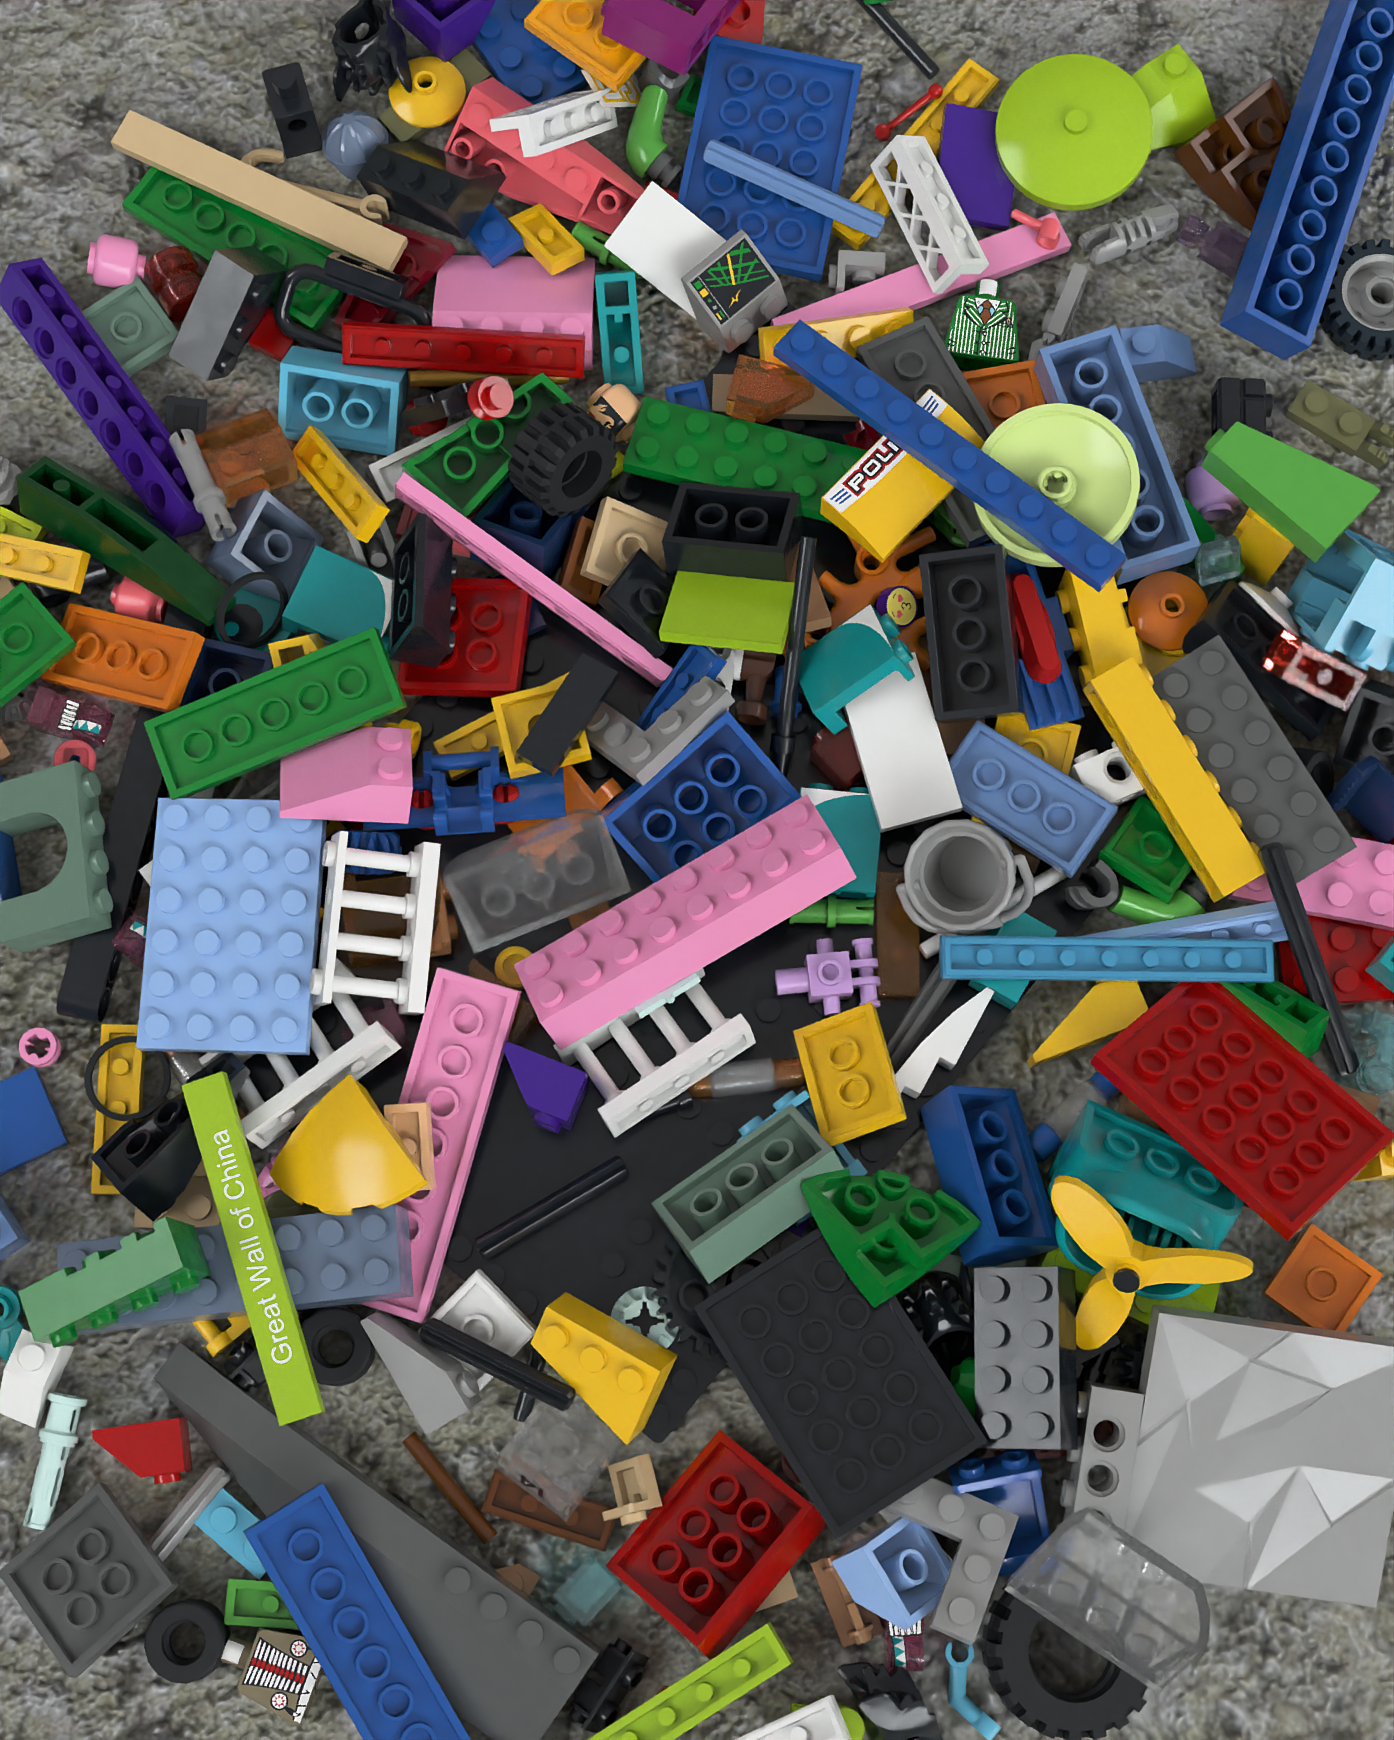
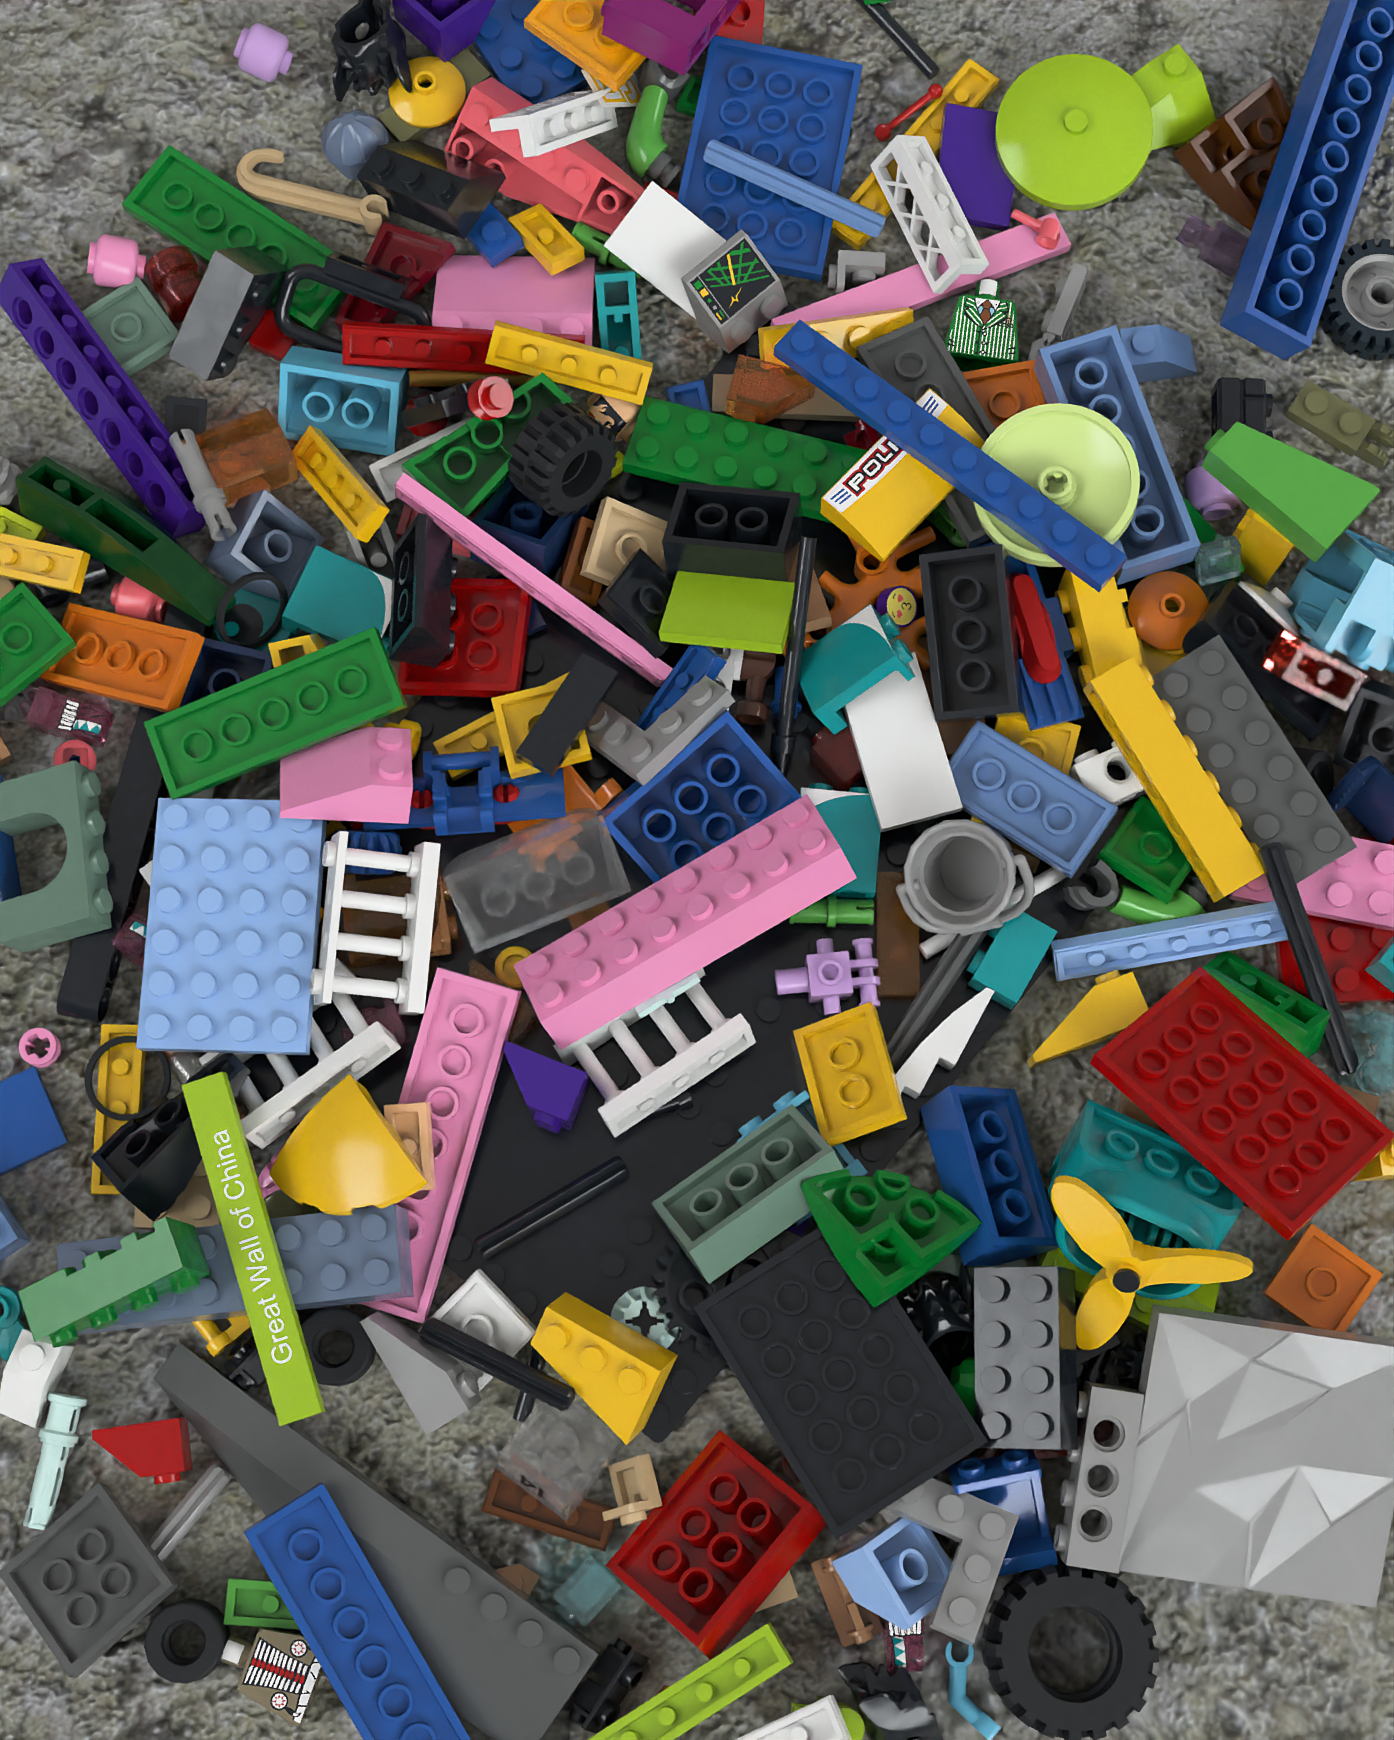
(224, 1523): medium azure plate -> none
(258, 191): tan tile -> none
(263, 52): none -> lavender head
(291, 102): black torso -> none
(449, 1487): reddish brown bar -> none
(569, 362): none -> yellow plate
(750, 1077): clear piece -> none
(1059, 1122): piece -> none
(1106, 959): dark azure tile -> none
(1117, 1598): clear windscreen -> none
(1129, 233): light grey hinge -> none

